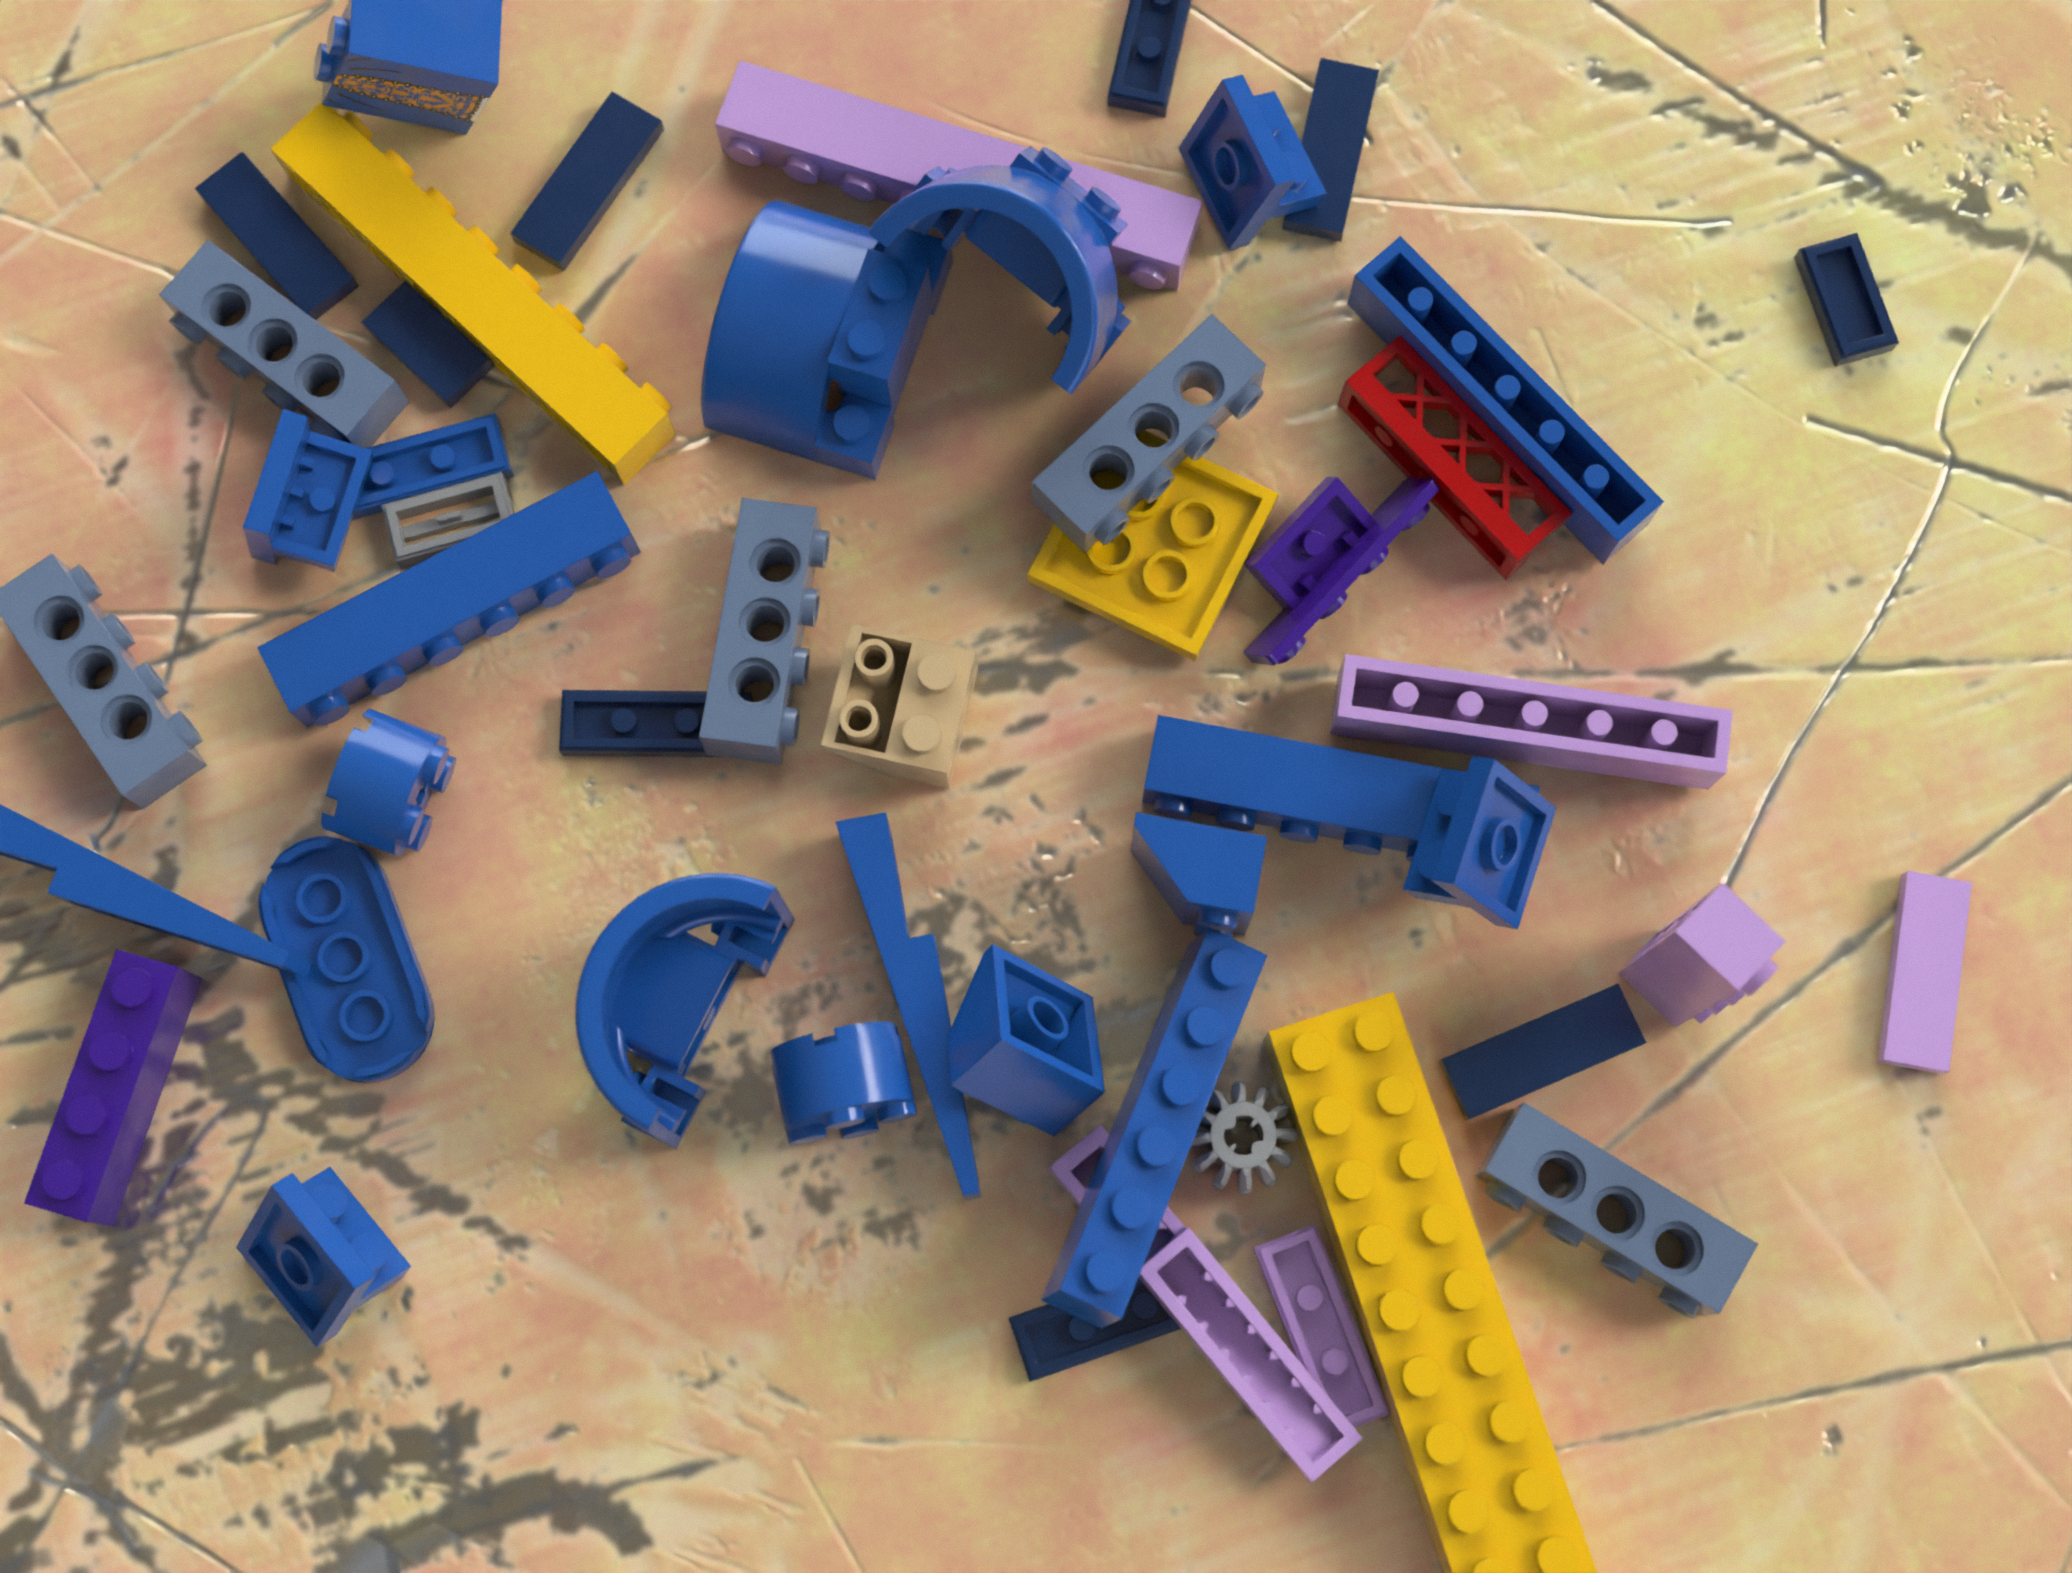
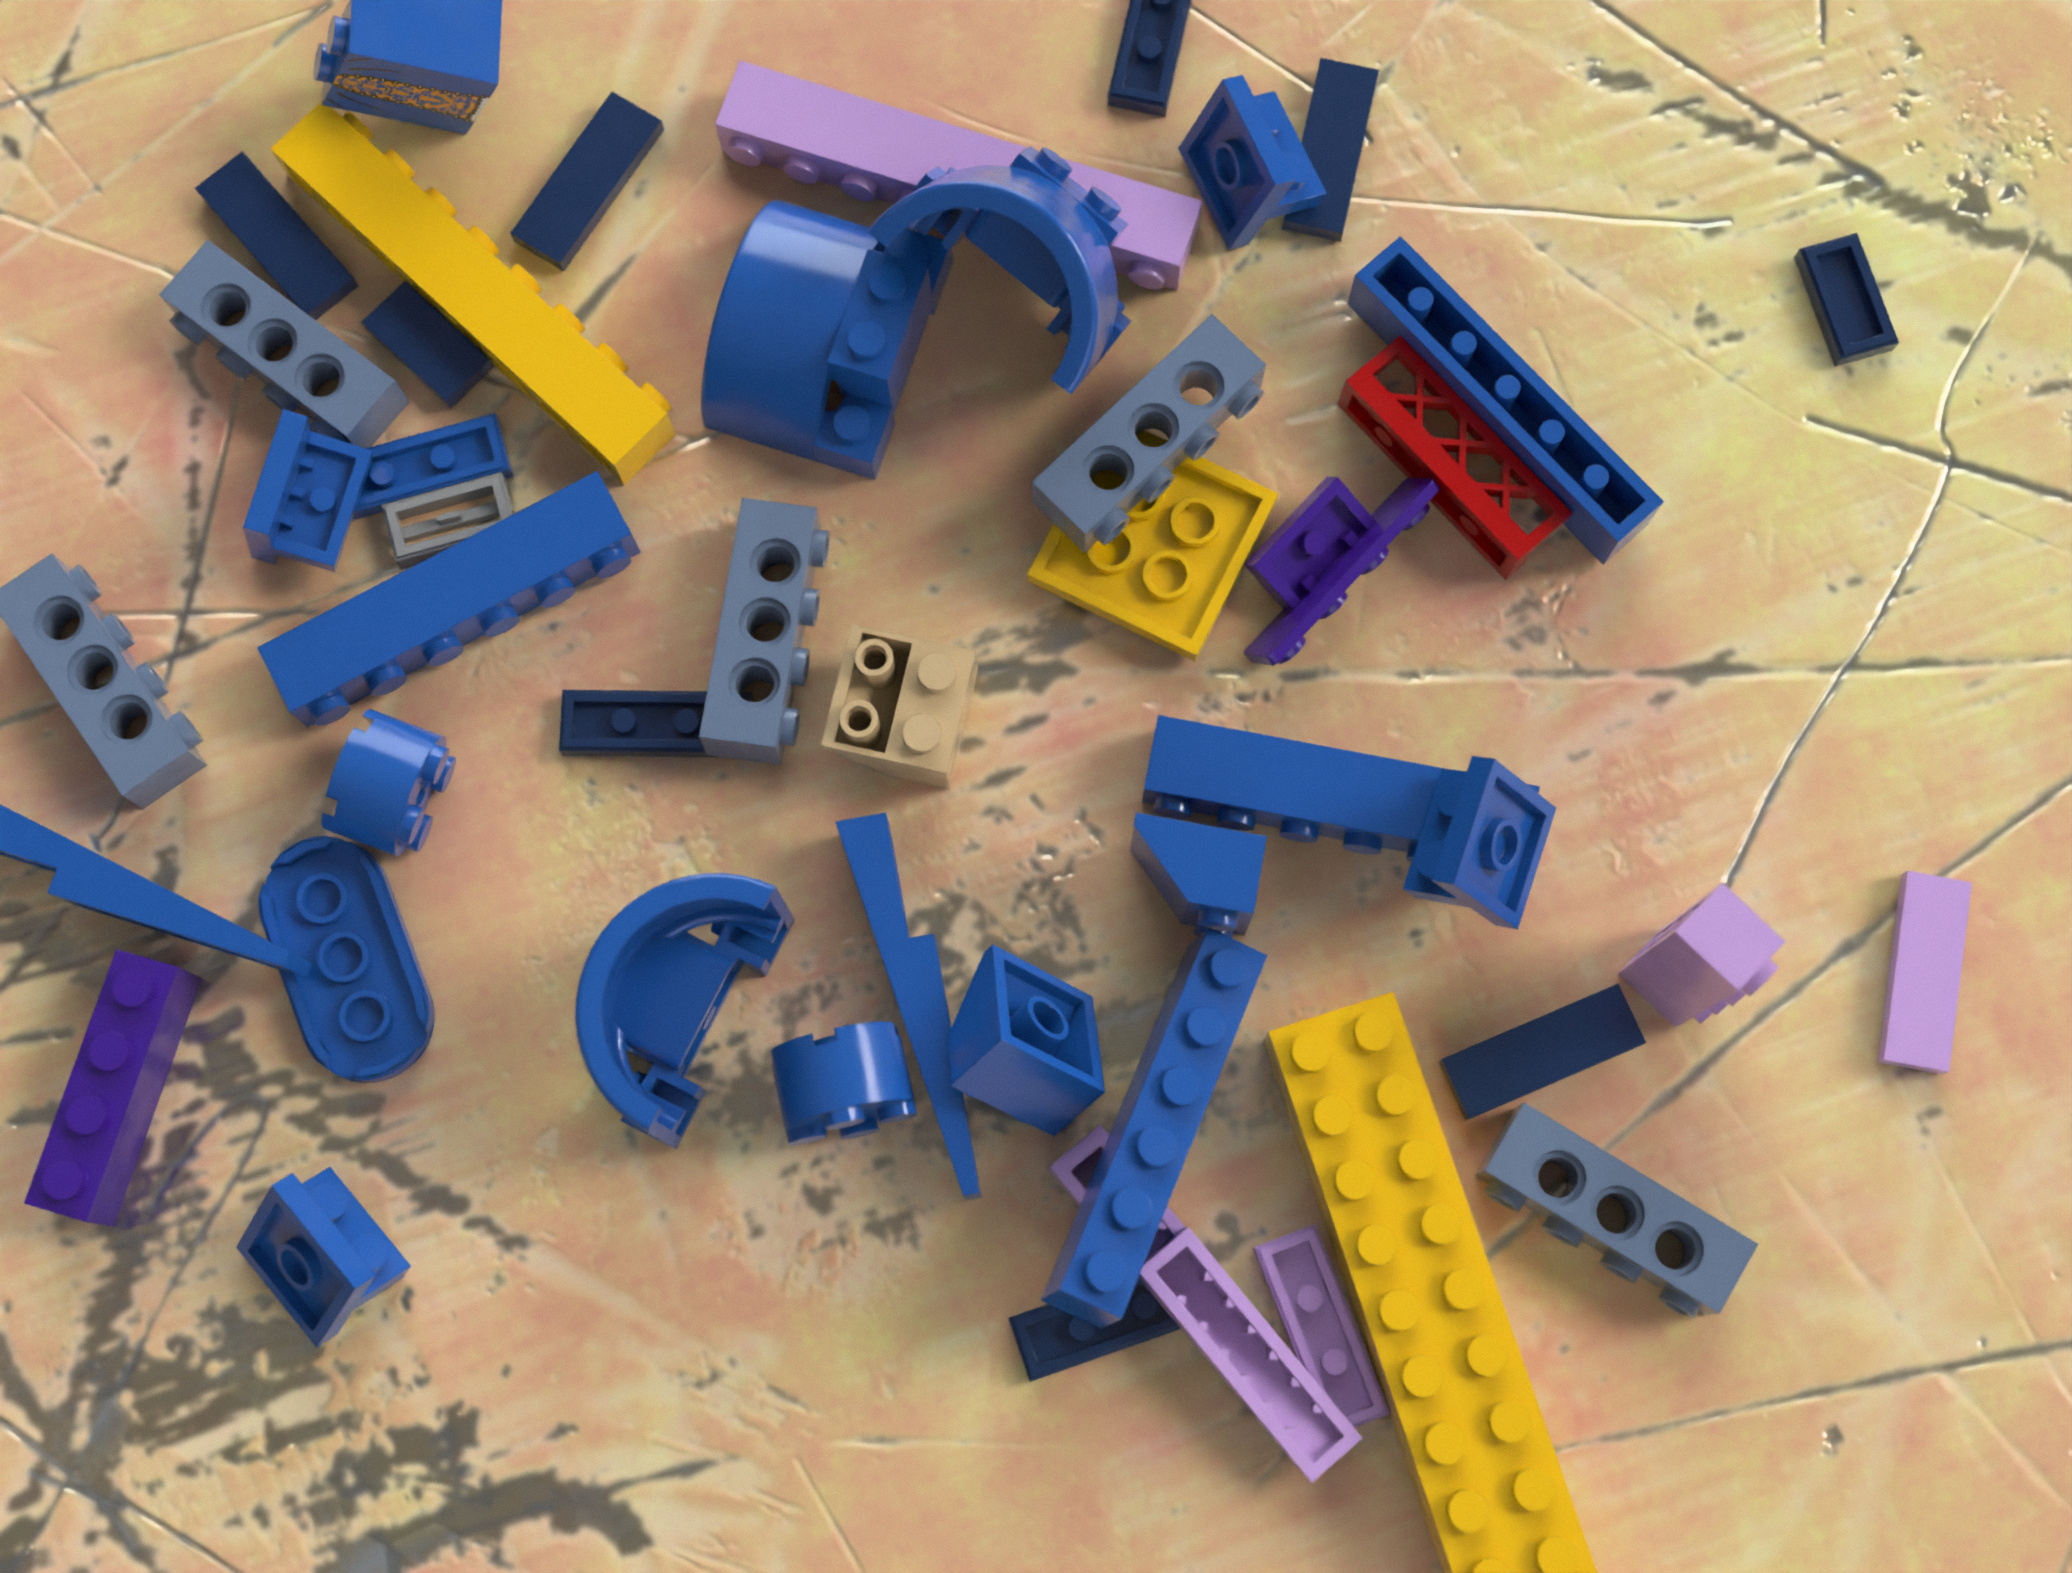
(1258, 1151): light grey gear -> none
(1531, 722): lavender brick -> none

